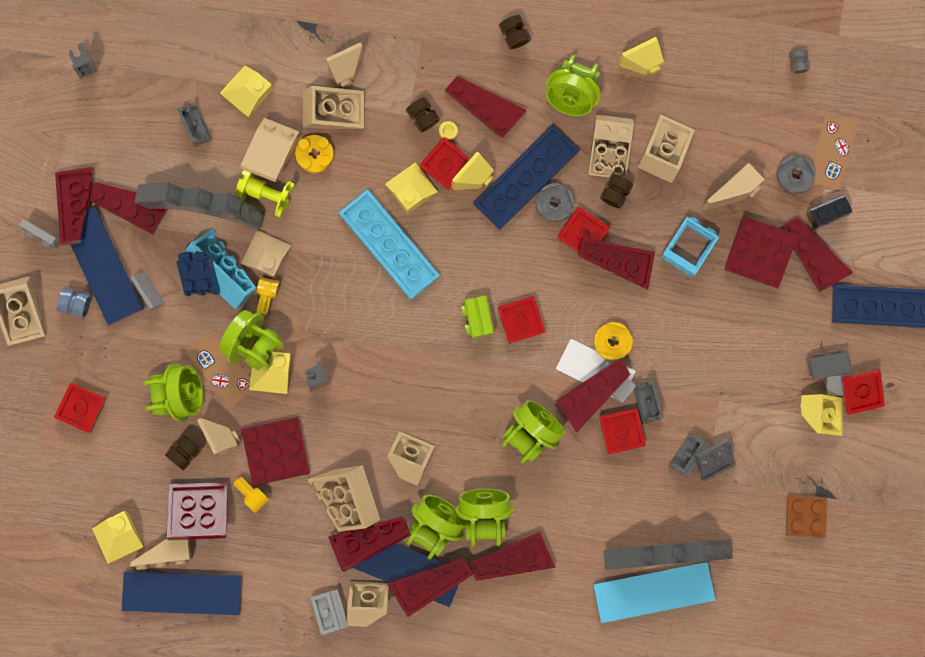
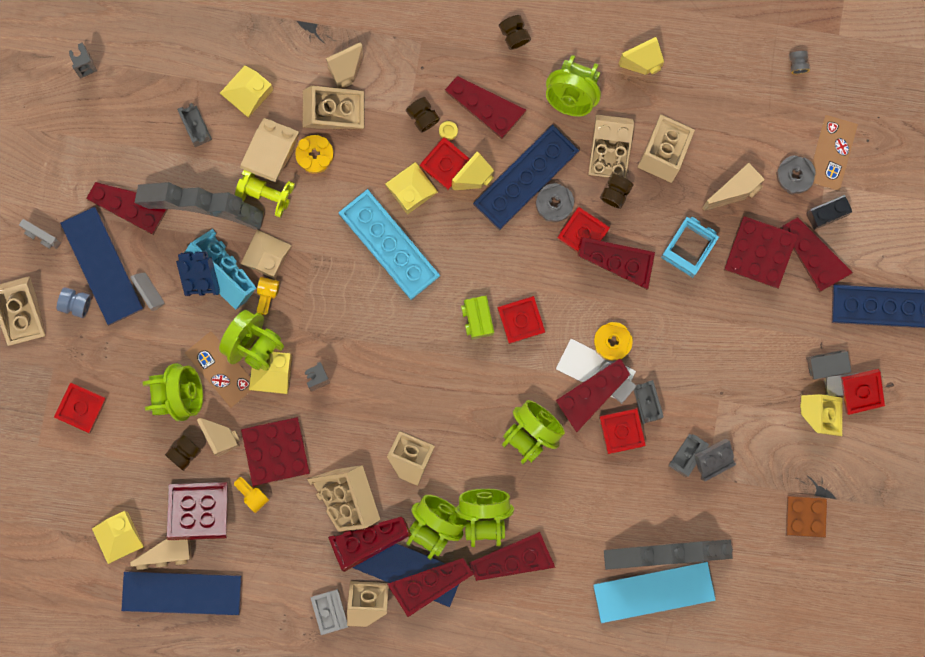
(73, 196): dark red wing -> none

